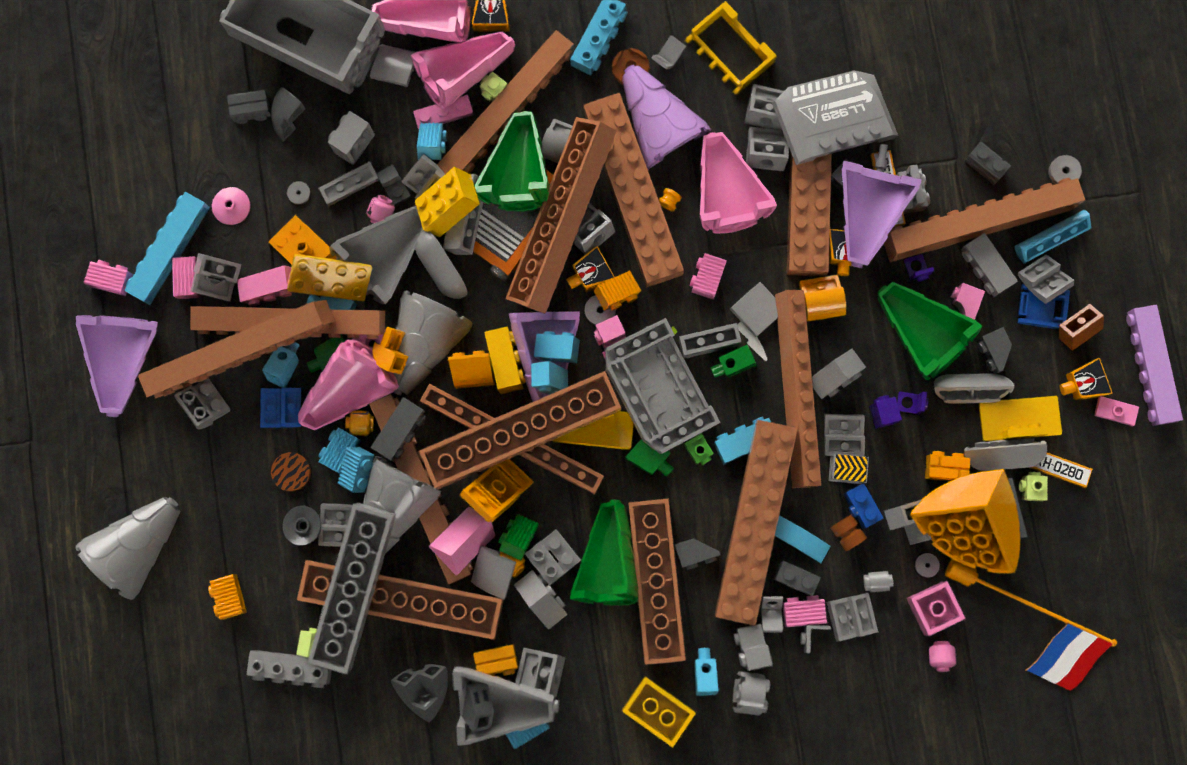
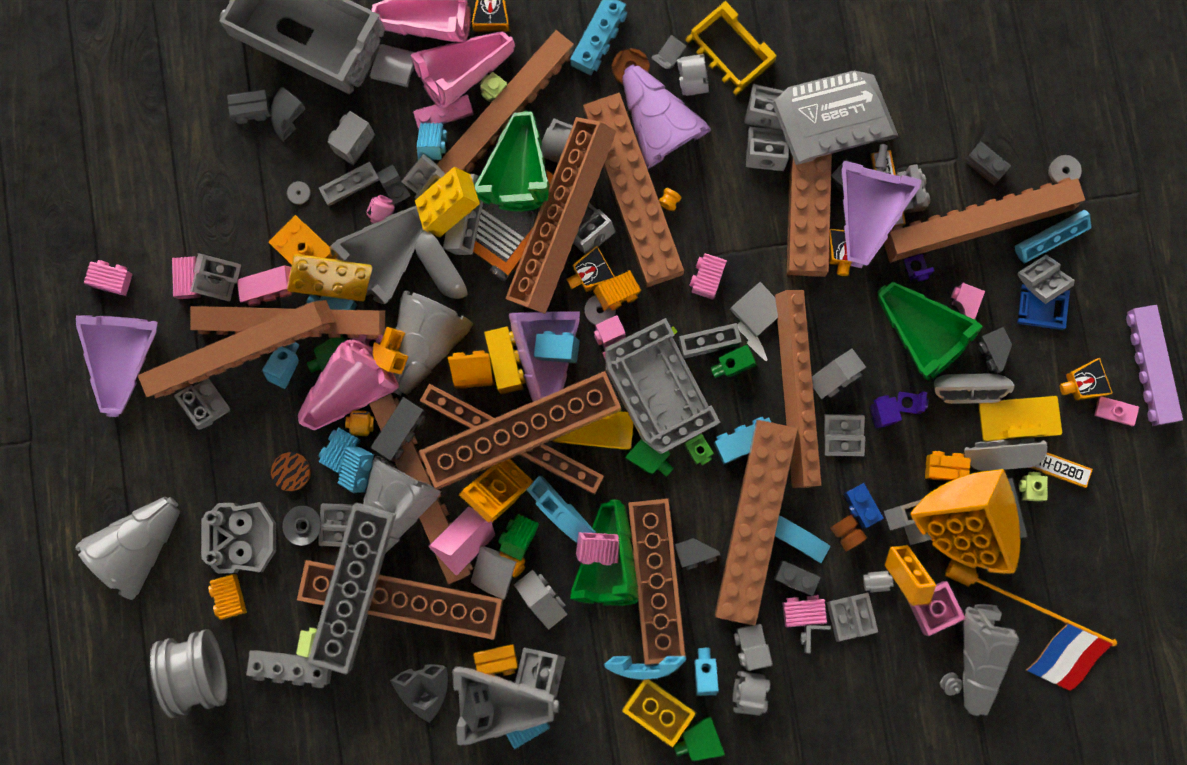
(169, 244): medium azure brick -> none
(188, 673): none -> light grey wheel
(234, 214): bright pink dish -> none
(255, 537): none -> light grey brick
(280, 407): blue slope -> none
(546, 564): light grey brick -> none
(548, 377): medium azure brick -> none
(557, 510): none -> medium azure slope
(597, 548): none -> bright pink brick
(623, 666): none -> medium azure slope
(693, 75): none -> light grey brick
(700, 741): none -> green torso
(729, 188): bright pink cone -> none
(772, 614): light grey bracket -> none
(823, 298): light orange brick -> none
(848, 469): piece -> none
(910, 575): none -> light orange brick
(933, 565): light grey wheel -> none
(942, 656): bright pink head -> none
(951, 684): none -> light grey wheel
(985, 657): none -> light grey cone
(988, 265): light grey brick -> none
(1081, 327): dark orange brick -> none

